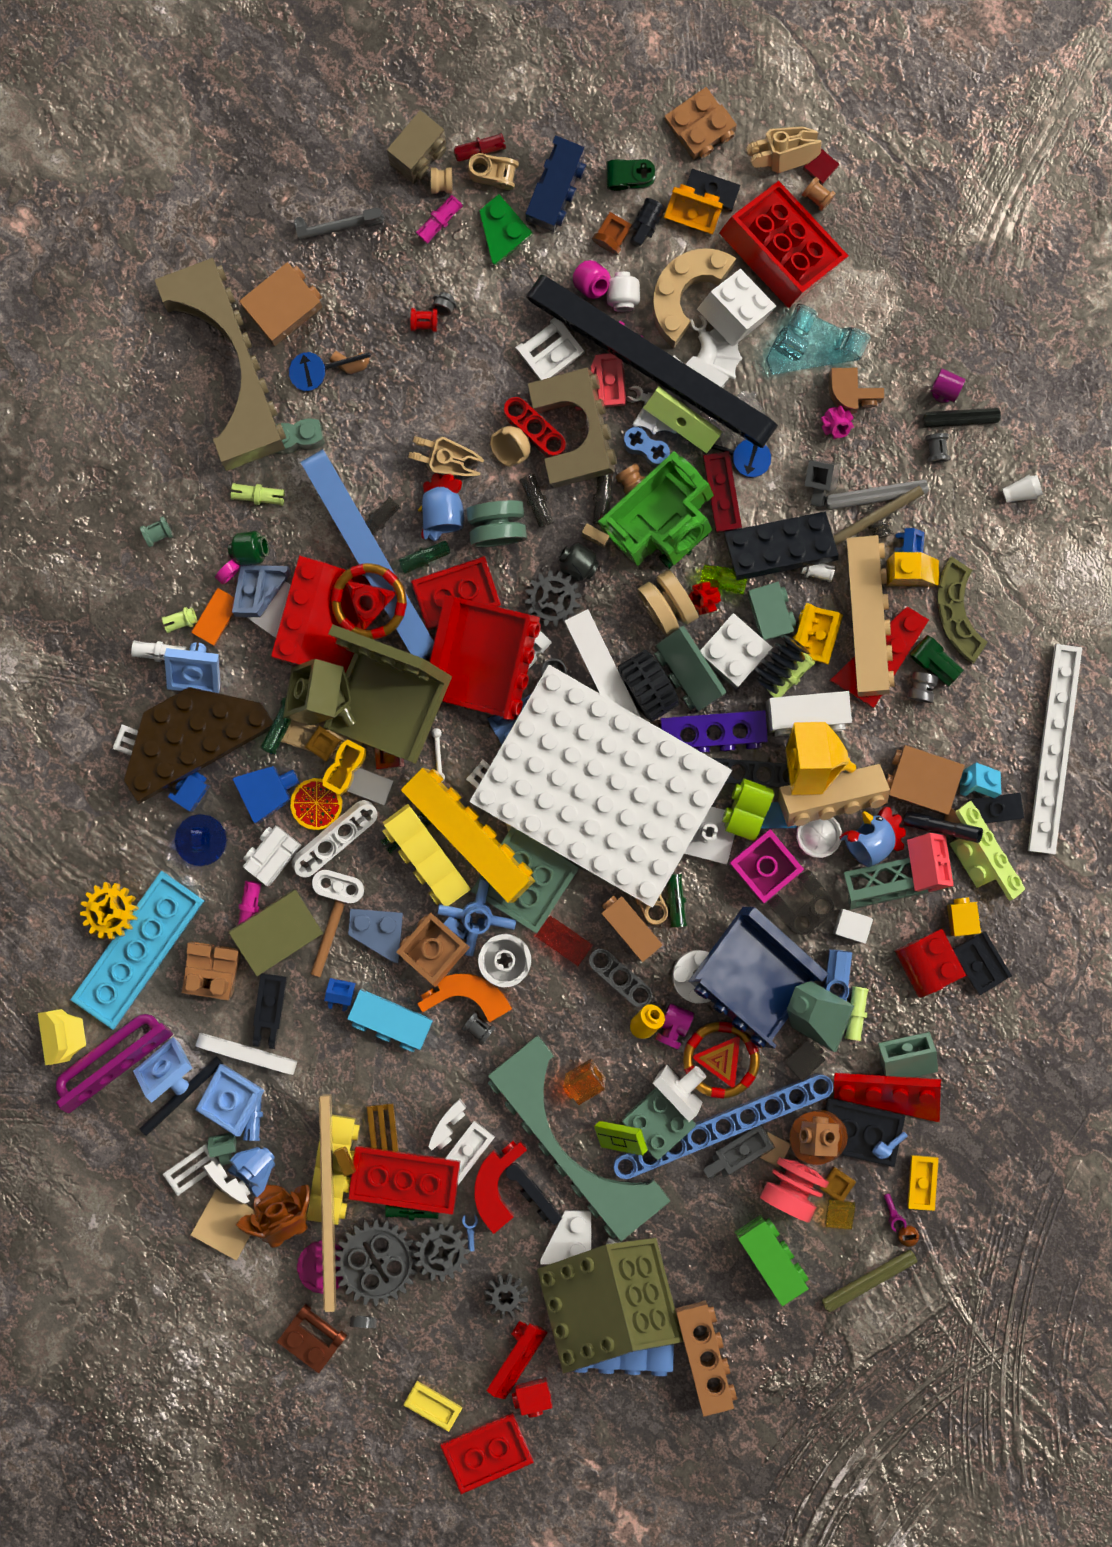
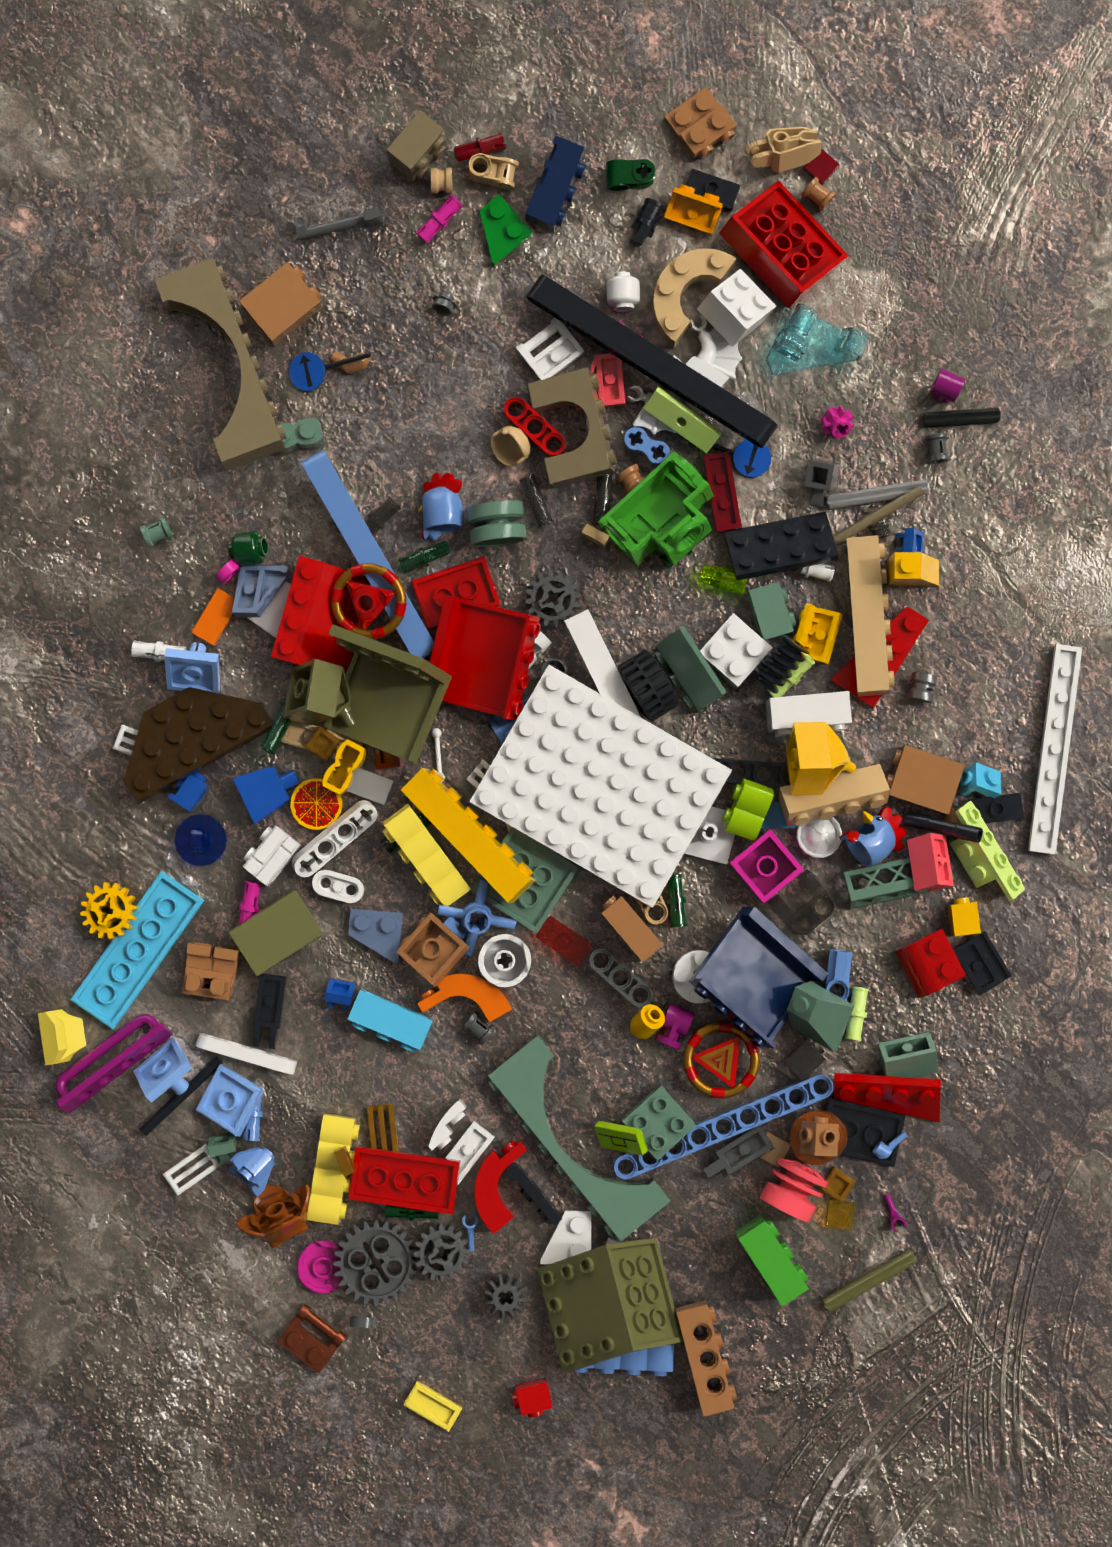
(180, 619): yellowish green pin -> none
(218, 1225): tan tile -> none
(233, 1189): white slope -> none
(258, 494): yellowish green pin -> none
(327, 1202): tan tile -> none
(328, 938): medium nougat piece -> none
(428, 325): red bush -> none
(442, 456): tan hinge -> none
(486, 1453): red tile -> none
(529, 1339): red hinge -> none
(578, 562): pearl dark grey head -> none
(584, 1082): clear orange brick -> none
(591, 279): dark pink head -> none
(612, 233): dark orange tile -> none
(664, 605): tan wheel -> none
(679, 1090): white tile -> none
(705, 597): red gear -> none
(753, 722): dark purple brick -> none
(845, 390): medium nougat brick -> none
(853, 926): white panel -> none
(909, 1230): dark orange hinge -> none
(922, 1182): yellow plate -> none
(930, 656): dark green piece -> none
(952, 611): olive tile -> none
(1024, 489): white cone -> none

